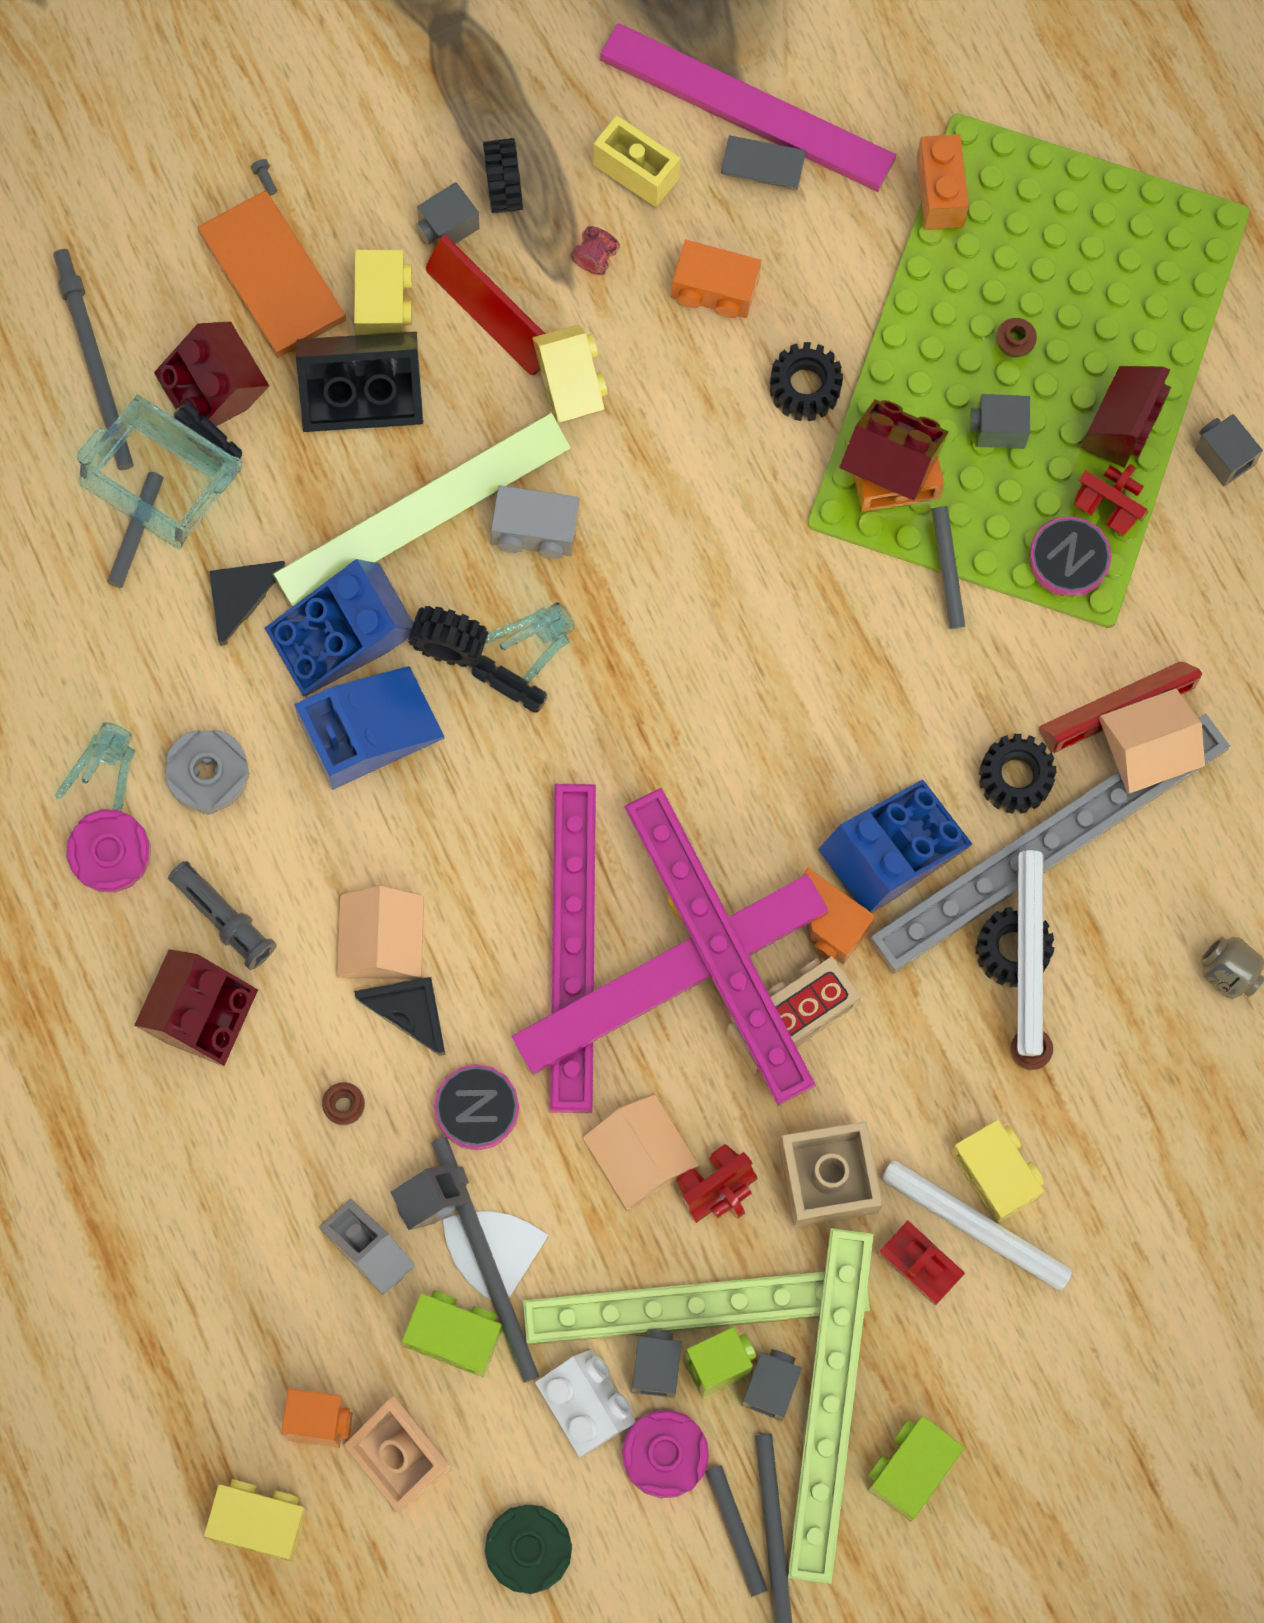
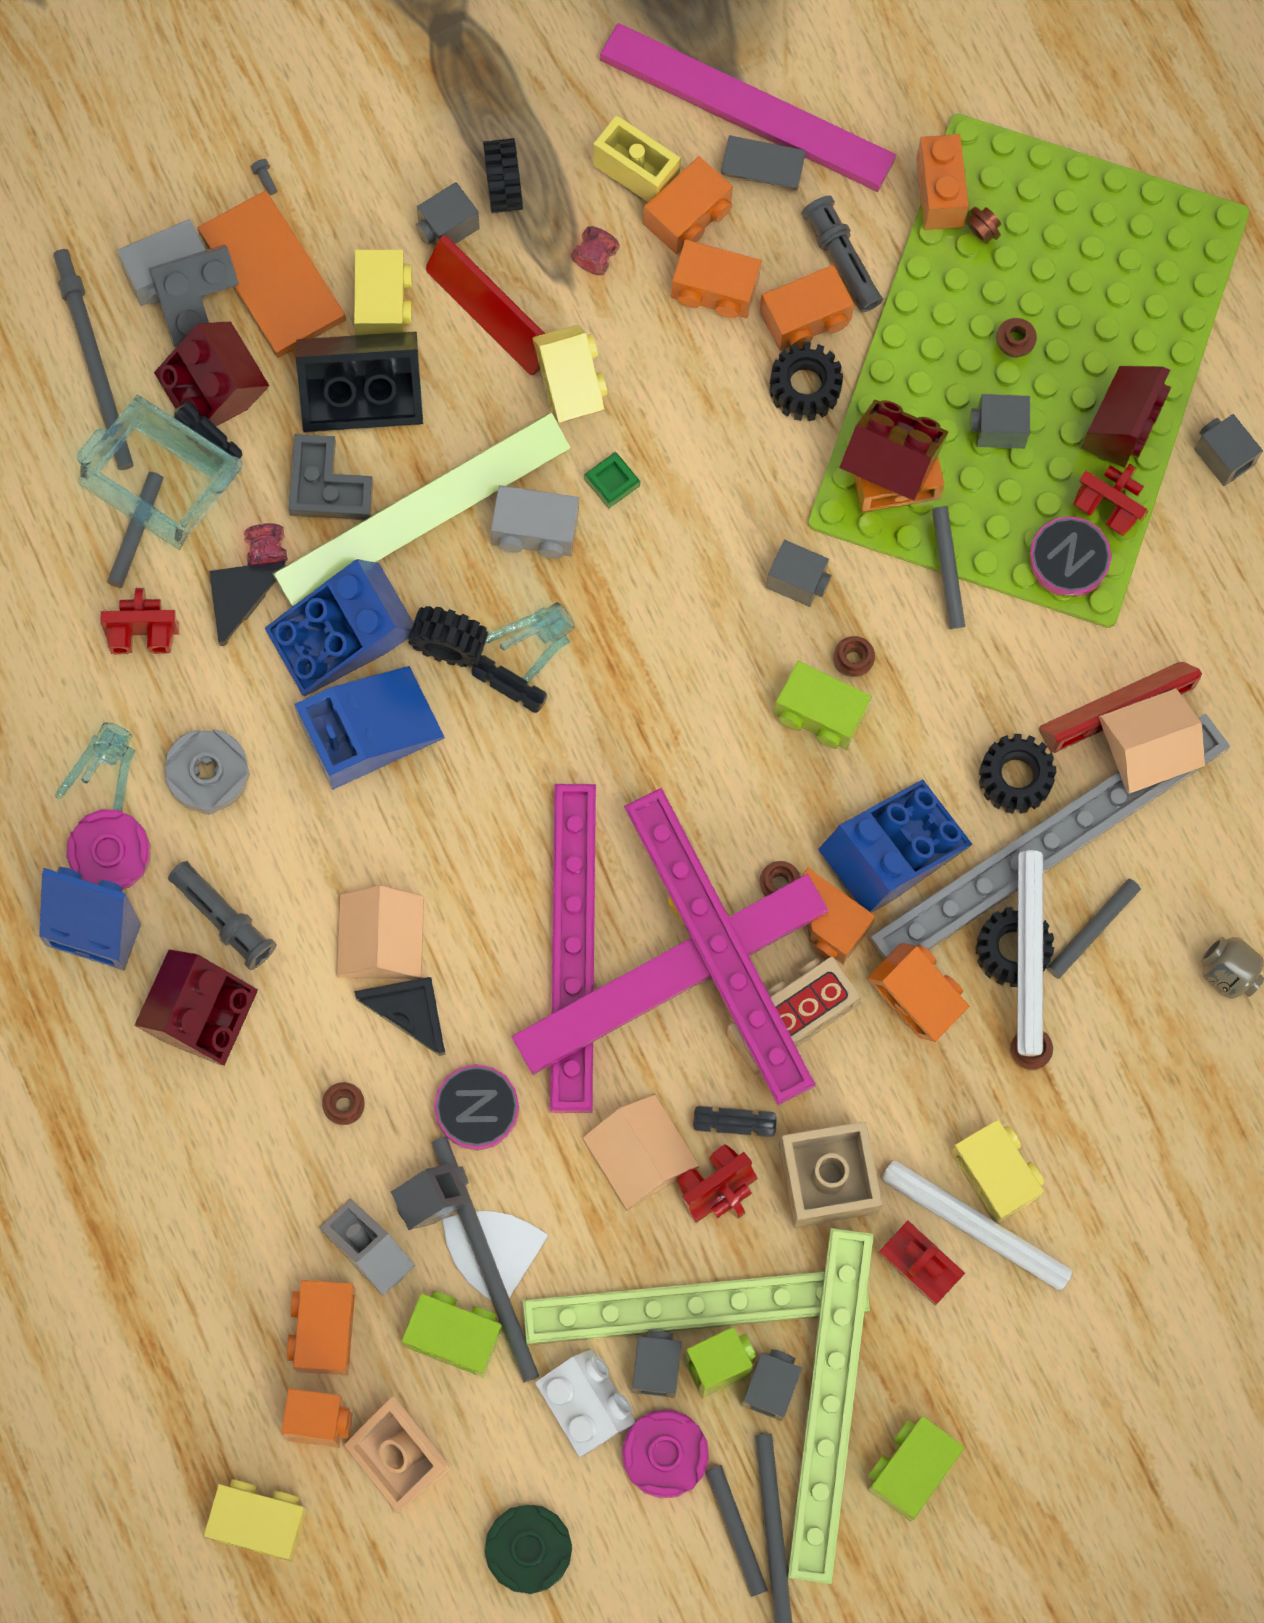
(87, 918): none -> blue slope
(140, 617): none -> red hips
(154, 250): none -> light grey brick
(184, 282): none -> dark grey plate
(265, 543): none -> clear pink wheel
(319, 491): none -> dark grey plate
(323, 1327): none -> orange brick
(612, 480): none -> green tile
(688, 205): none -> orange brick
(734, 1121): none -> black axle
(774, 870): none -> copper plate
(798, 574): none -> dark grey brick
(807, 308): none -> orange brick
(821, 706): none -> lime brick
(835, 239): none -> dark grey pin
(857, 645): none -> copper plate
(919, 991): none -> orange brick
(984, 224): none -> copper plate
(1093, 928): none -> dark grey bar

